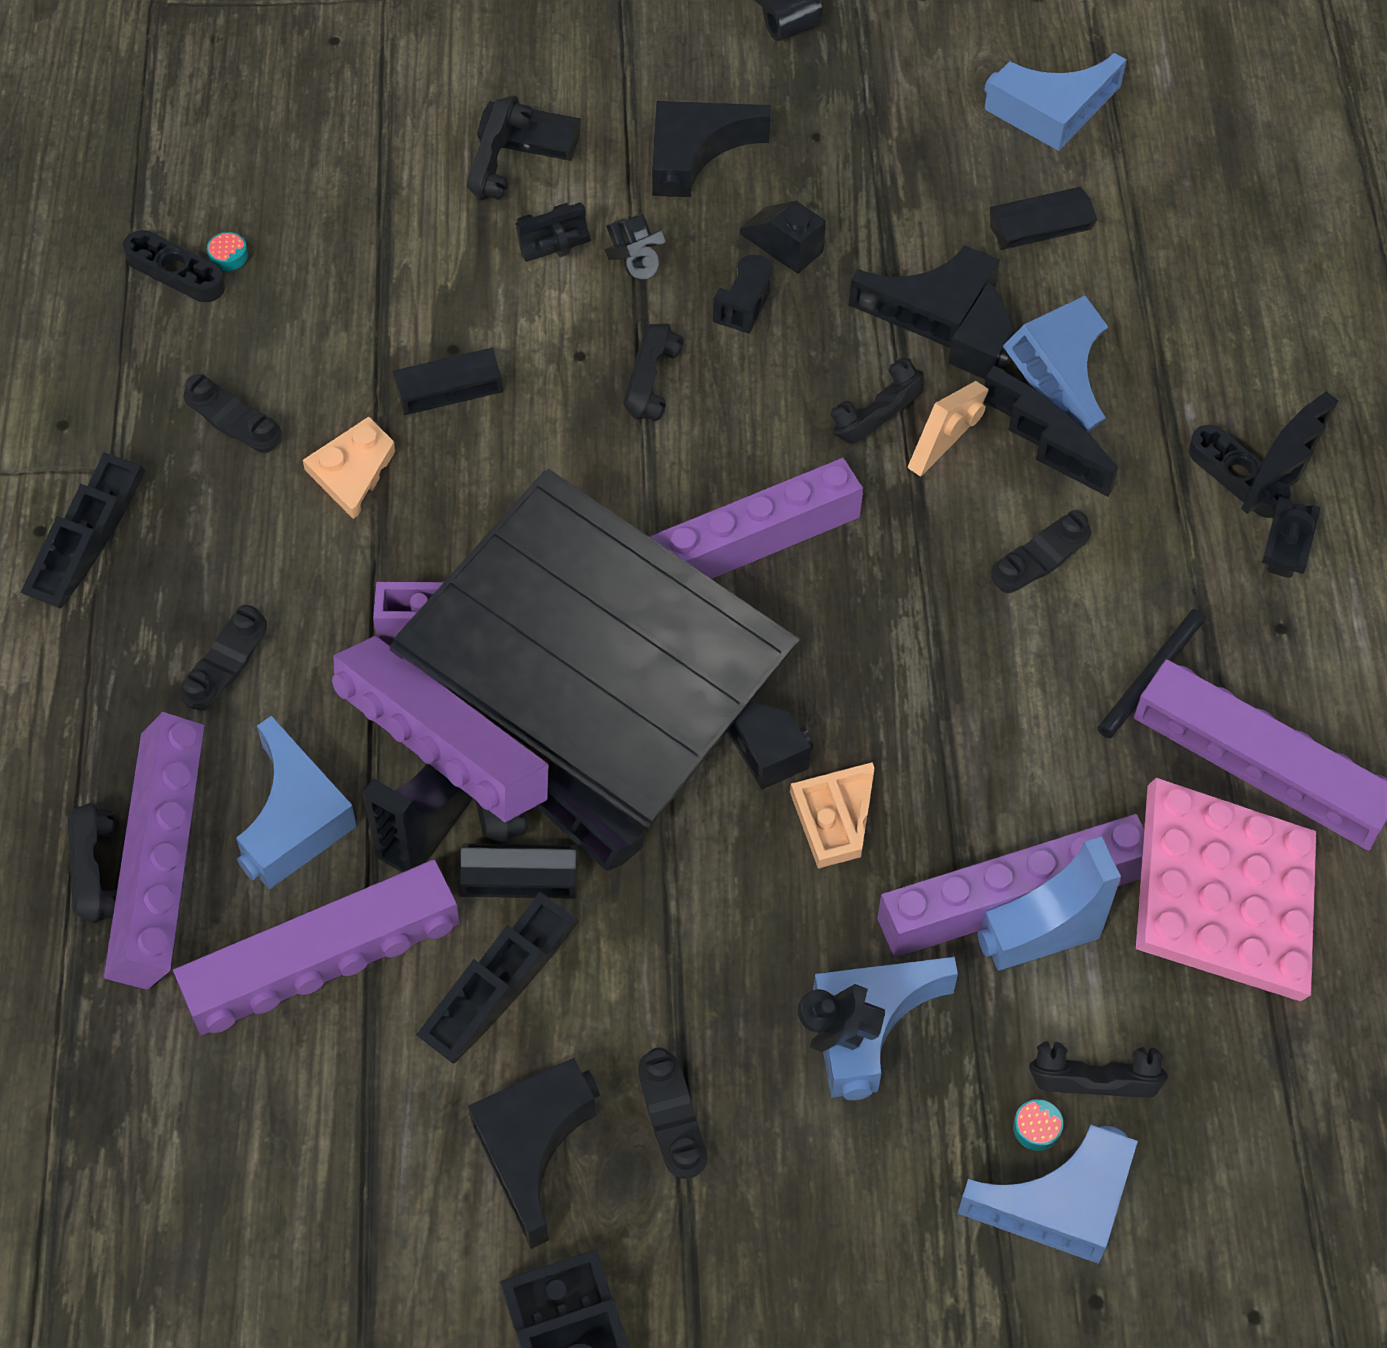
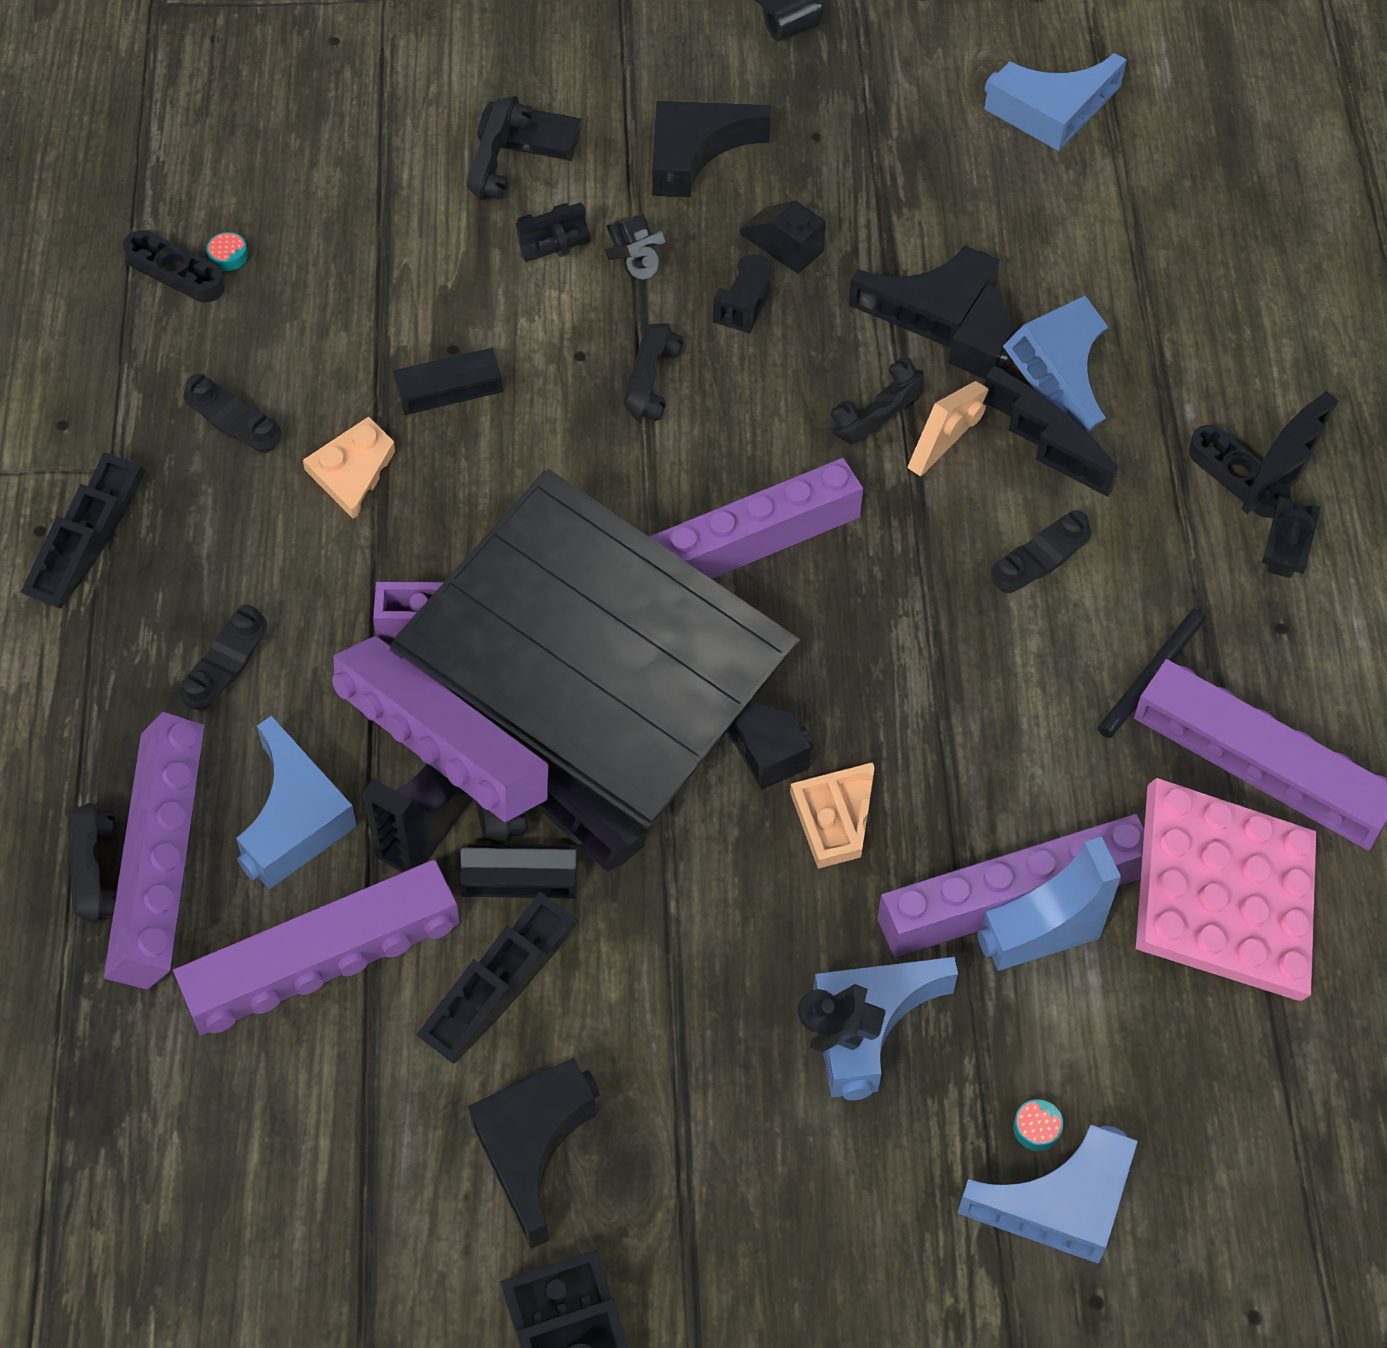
(672, 1114): black piece -> none
(1042, 218): black piece -> none
(1057, 1074): black piece -> none

